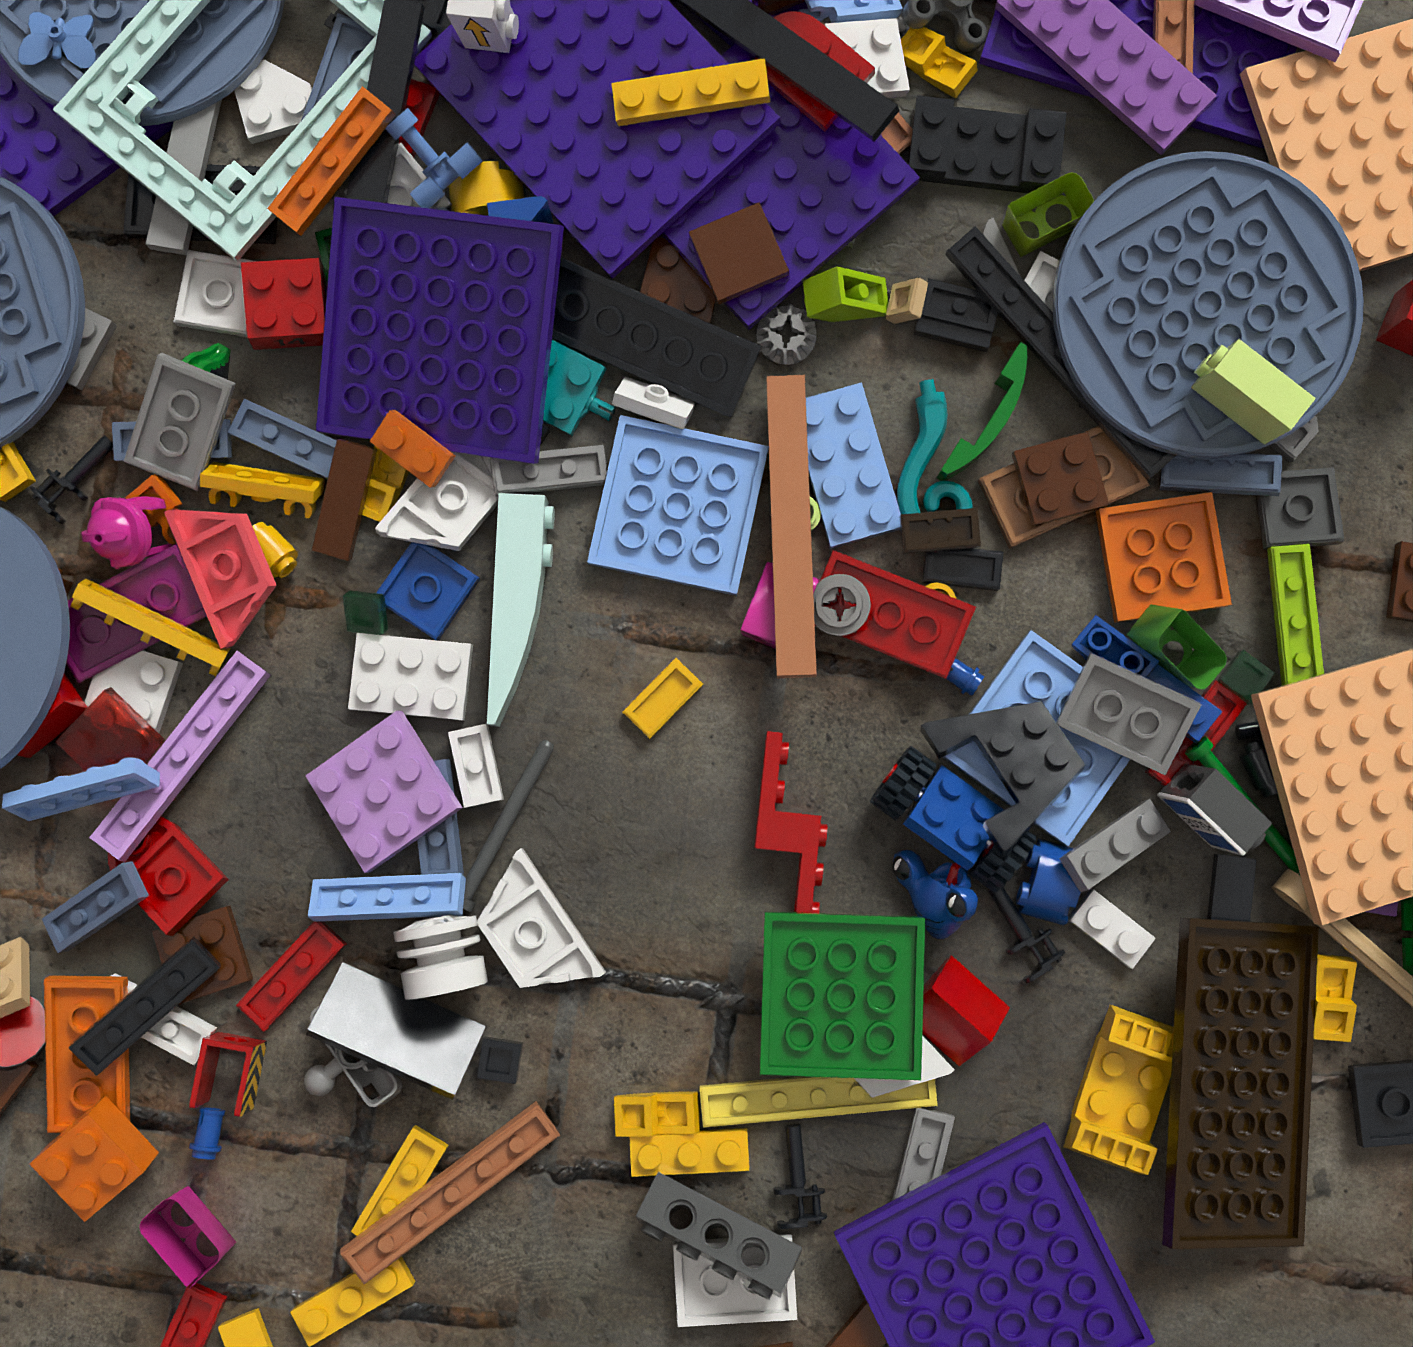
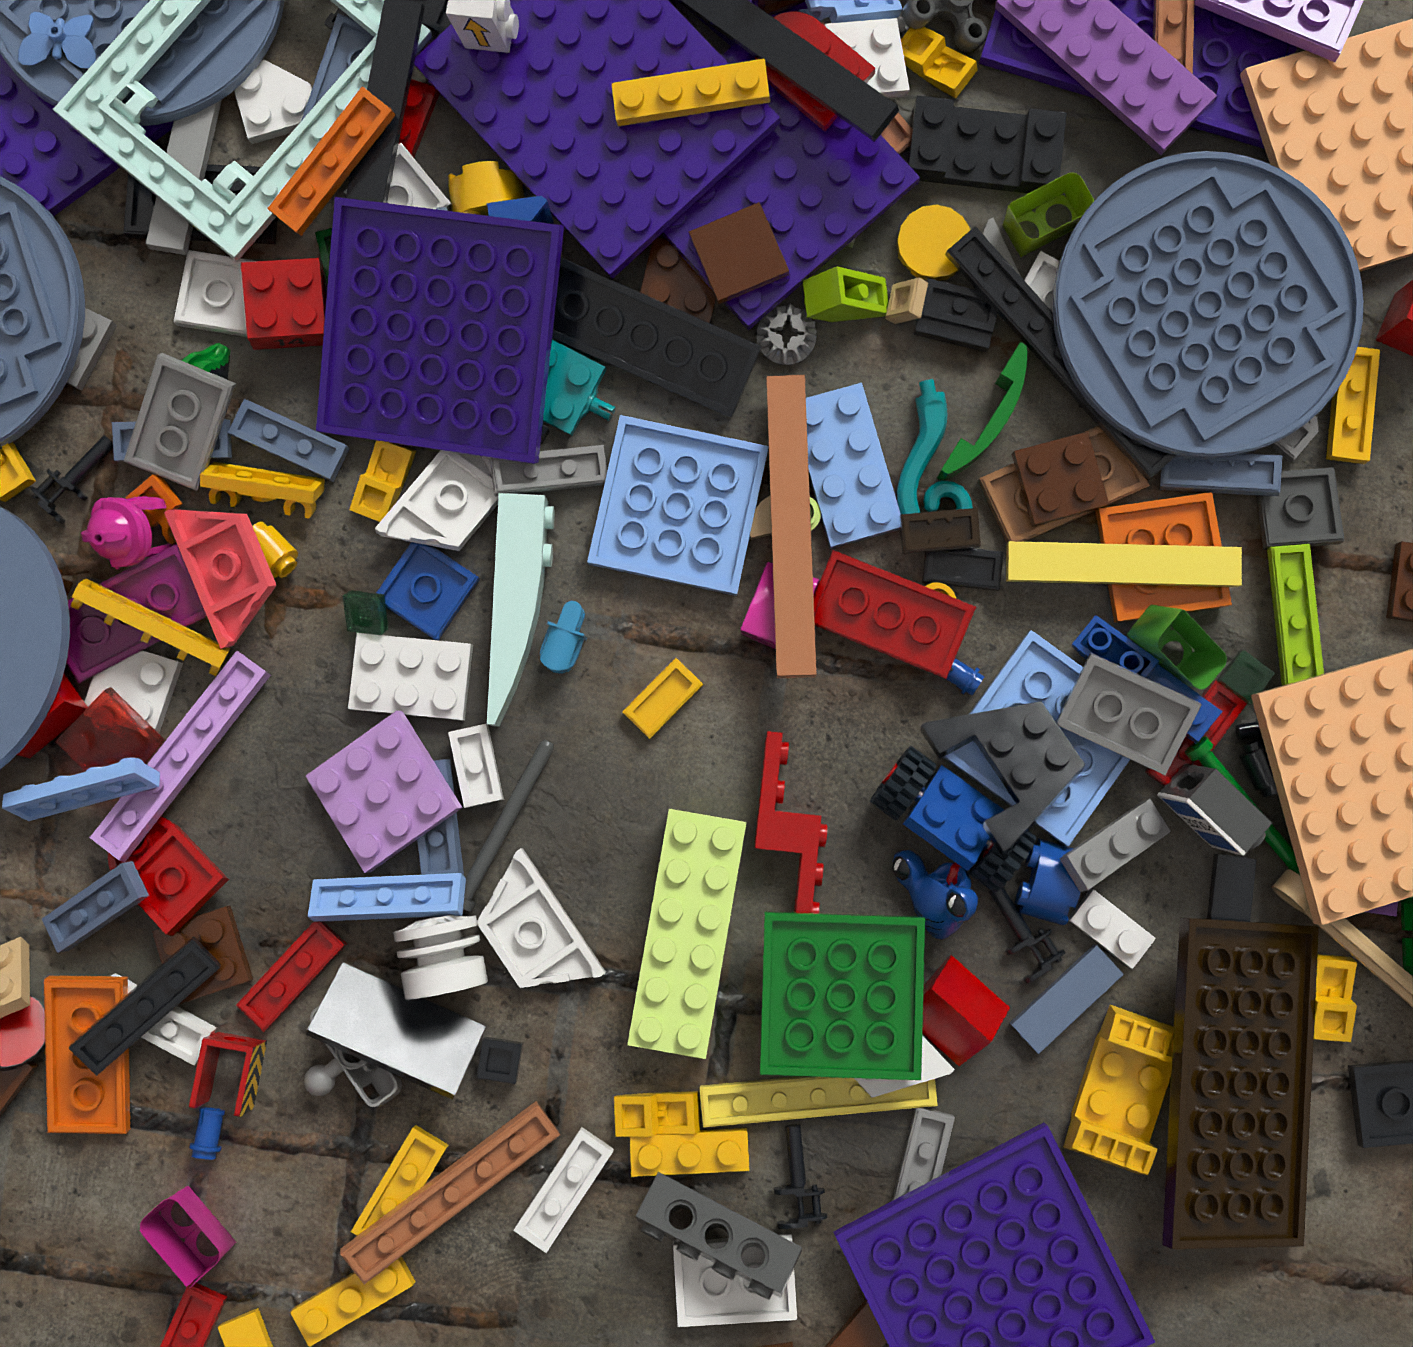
(94, 1158): orange brick -> none
(344, 499): reddish brown tile -> none
(412, 448): orange plate -> none
(440, 169): medium blue bar -> none
(563, 640): none -> dark azure arm
(563, 1189): none -> white plate
(653, 402): white plate -> none
(687, 933): none -> yellowish green brick
(762, 520): none -> tan tile
(853, 592): light grey gear -> none
(926, 238): none -> yellow tile
(1066, 998): none -> sand blue tile
(1123, 564): none -> light yellow tile
(1251, 391): yellowish green brick -> none
(1354, 410): none -> yellow plate

